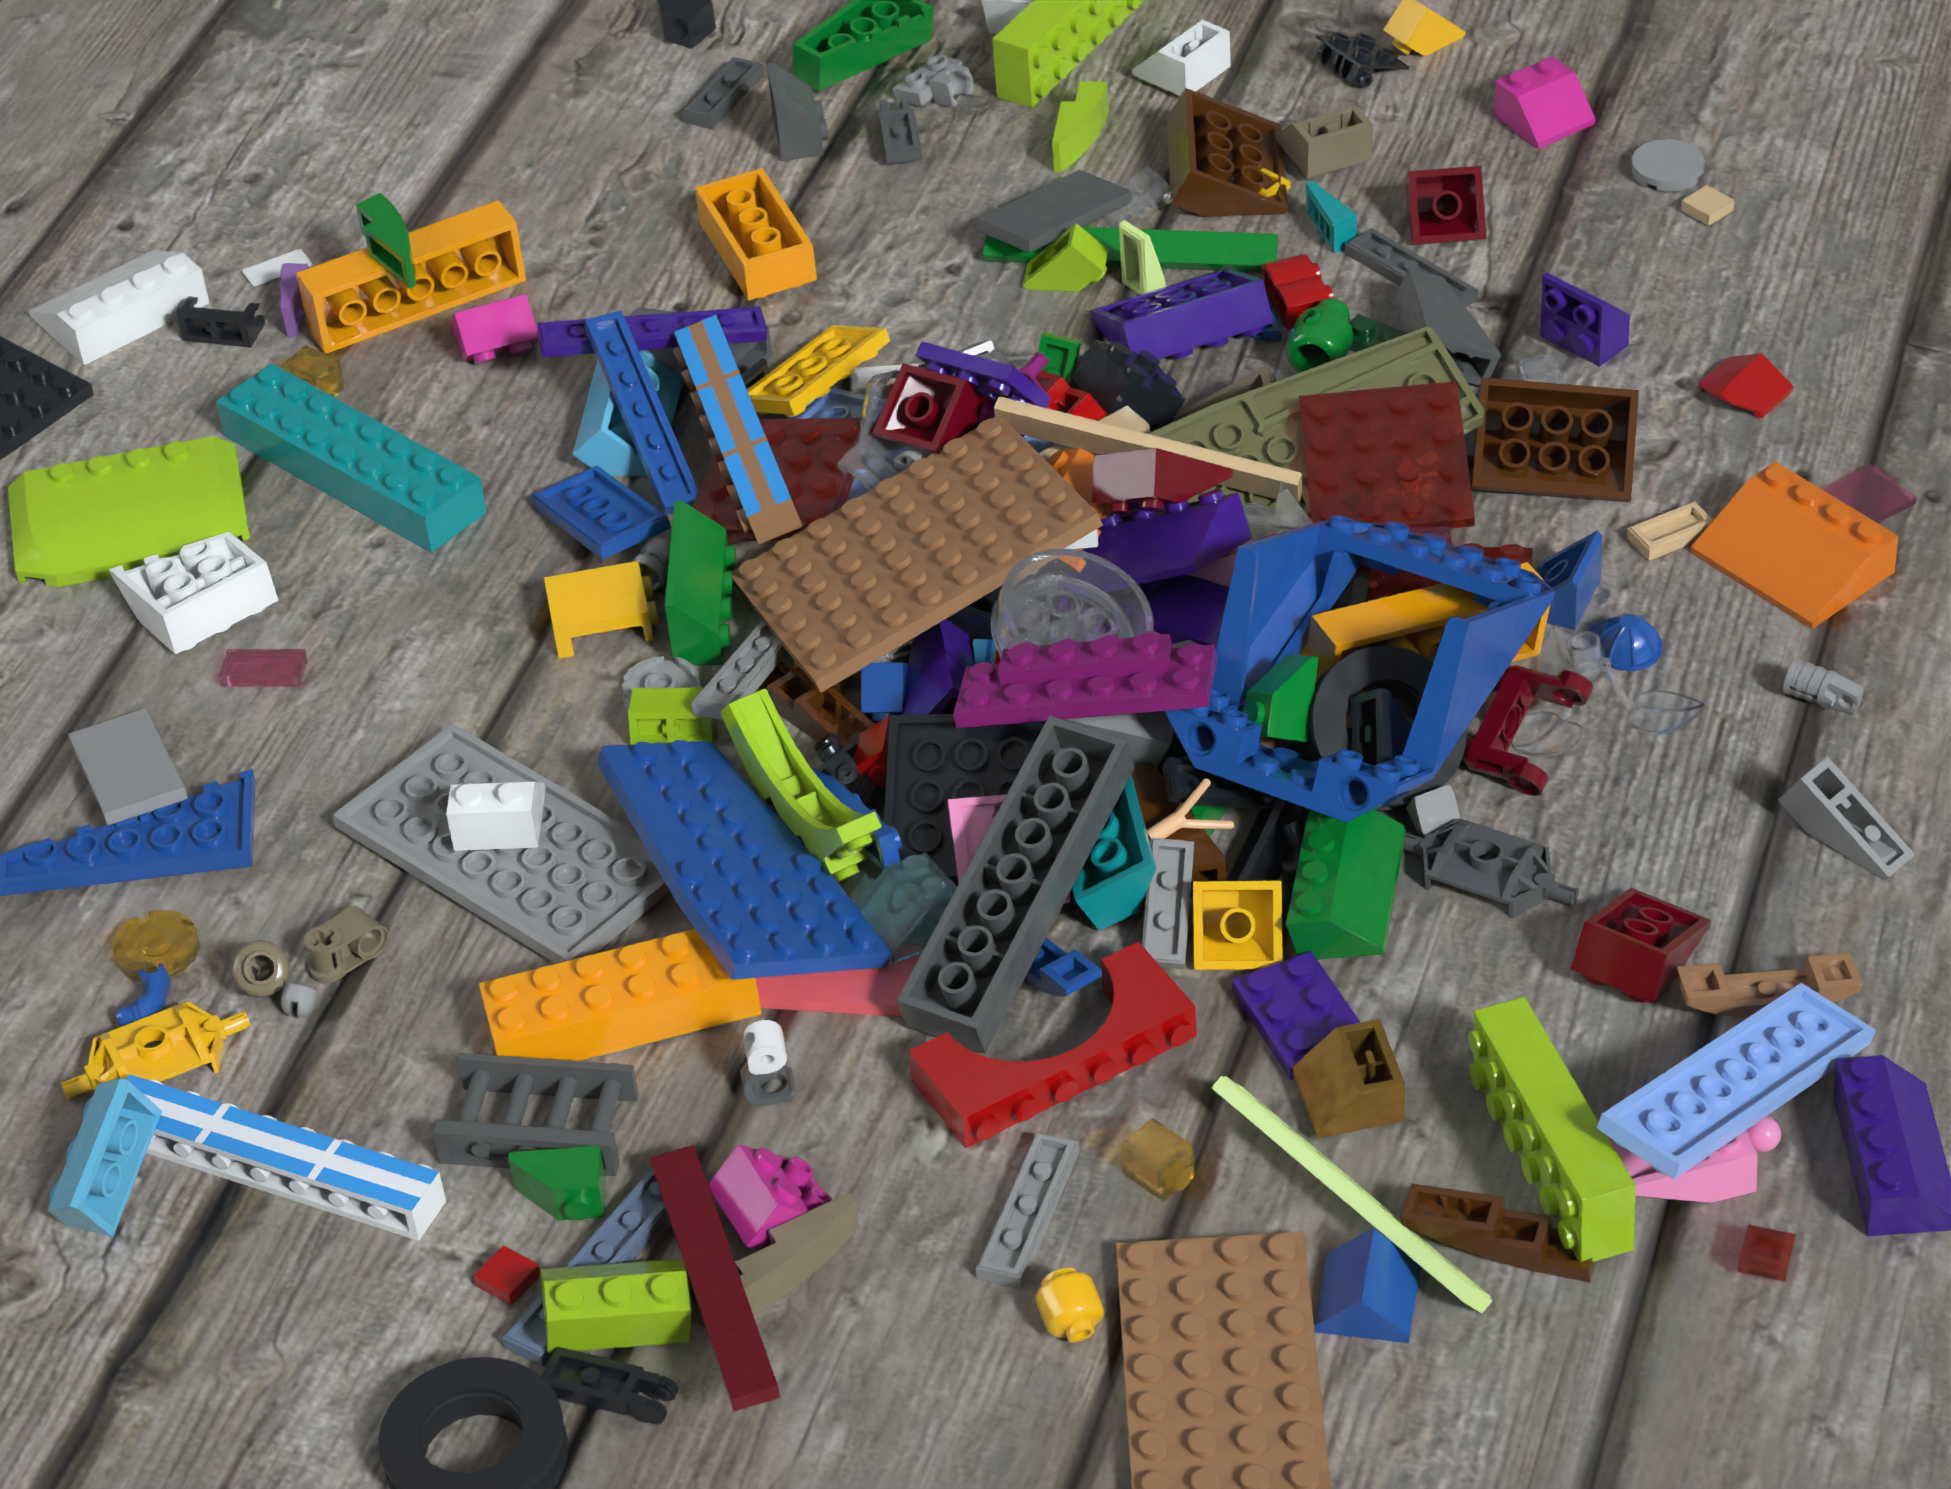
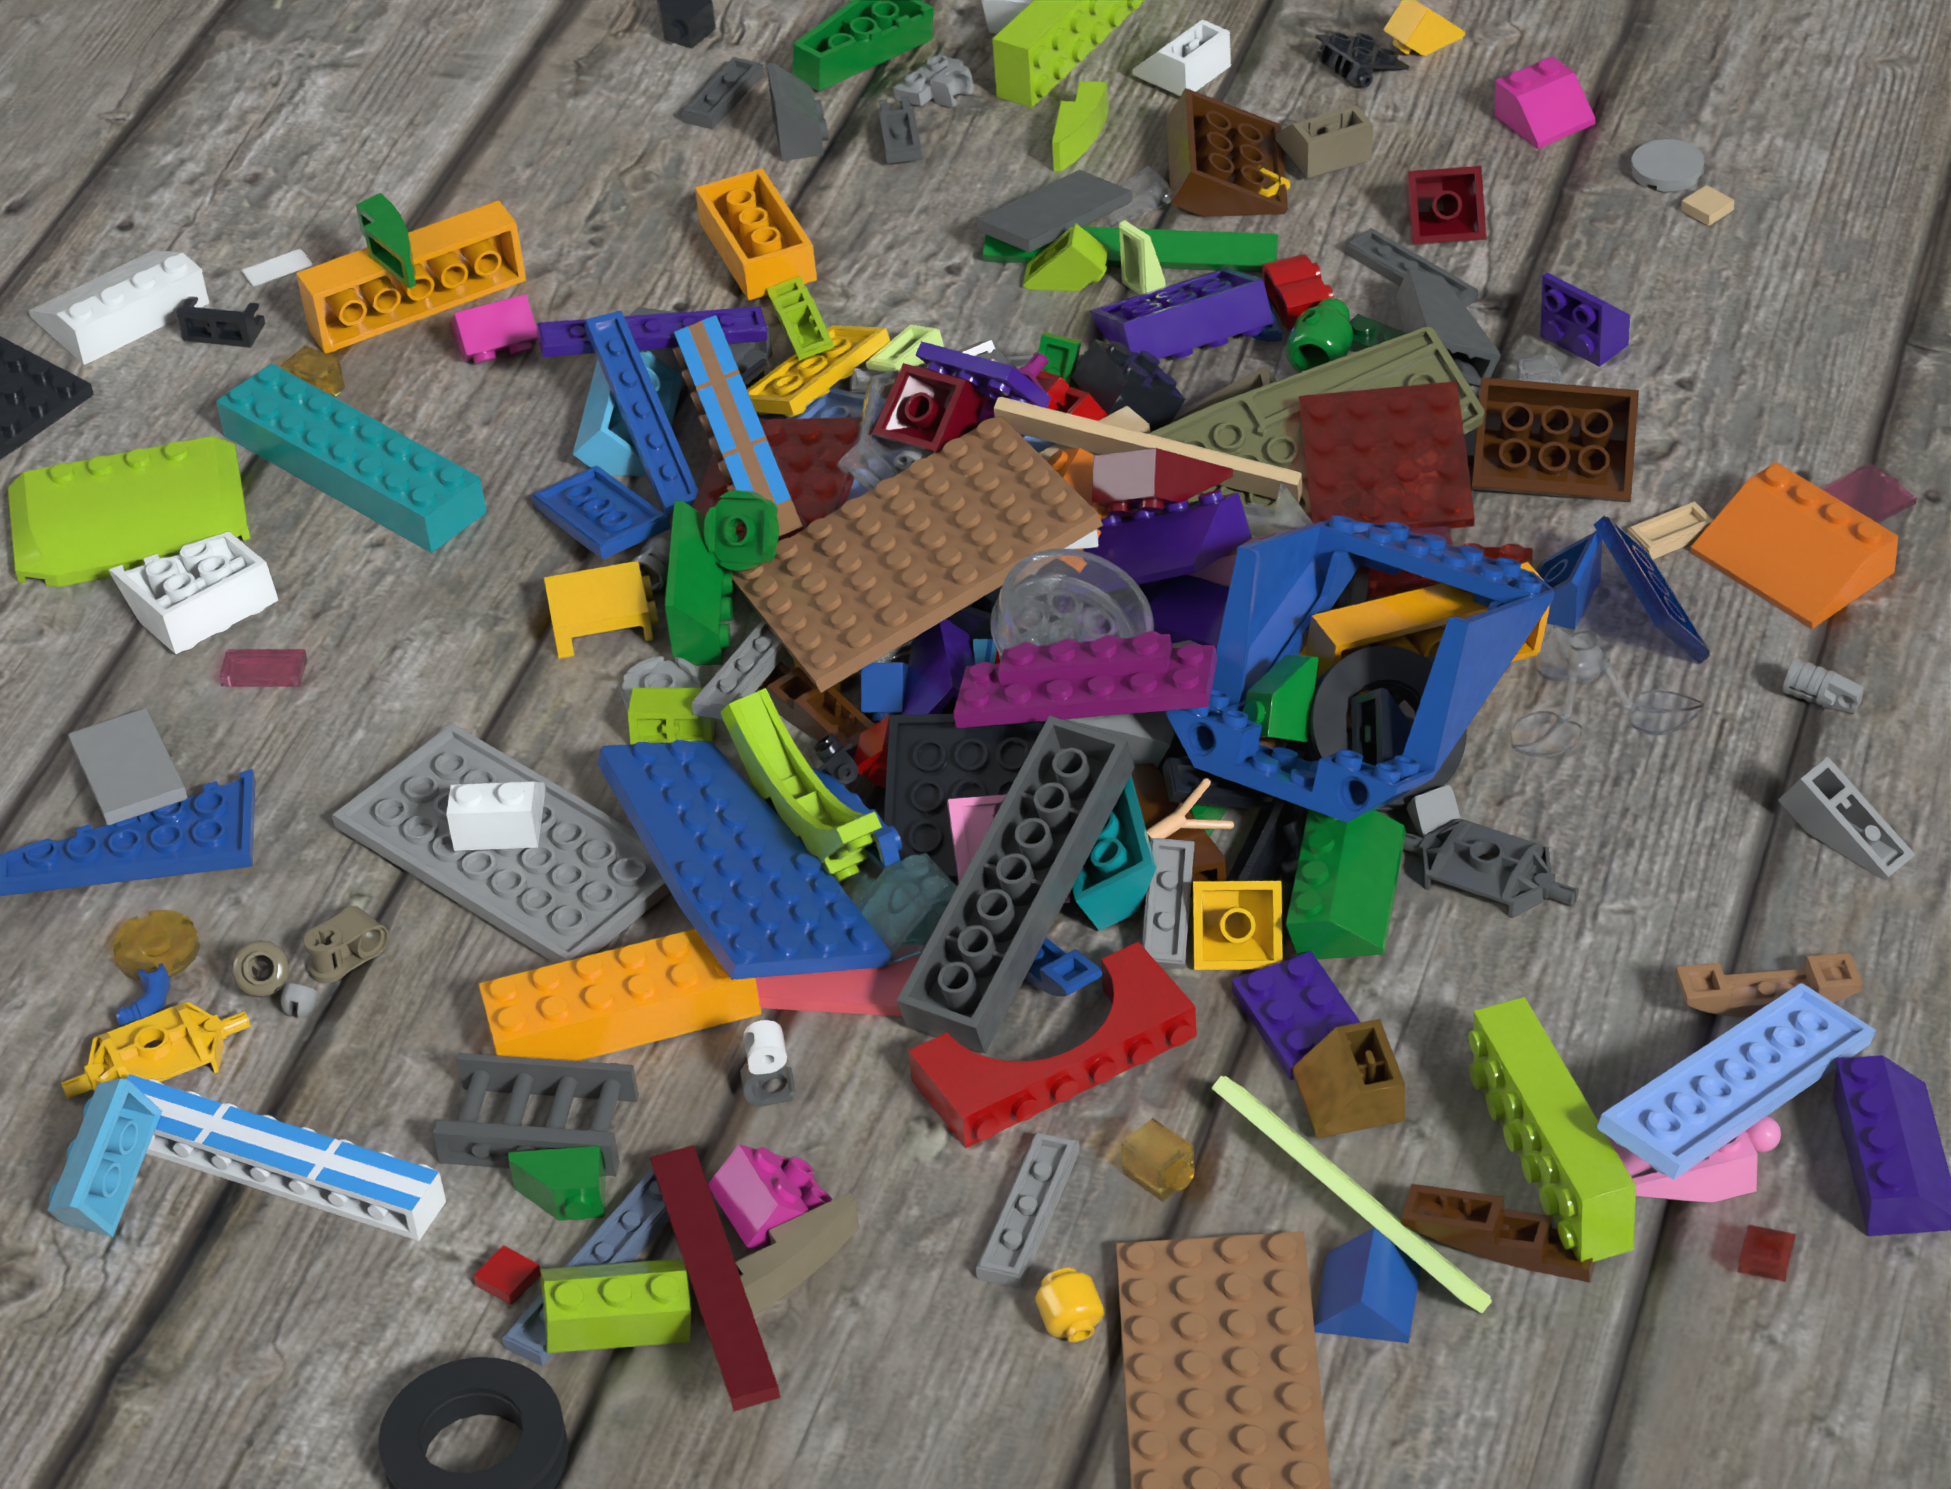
(291, 300): medium lavender slope -> none
(609, 1385): black hinge -> none
(761, 535): none -> green plate
(800, 318): none -> lime slope
(903, 348): none -> yellowish green slope
(1330, 216): teal slope -> none
(1515, 692): dark red connector -> none
(1629, 642): blue piece -> none
(1637, 944): dark red slope -> none
(1652, 589): none -> clear blue tile
(1747, 383): red slope -> none

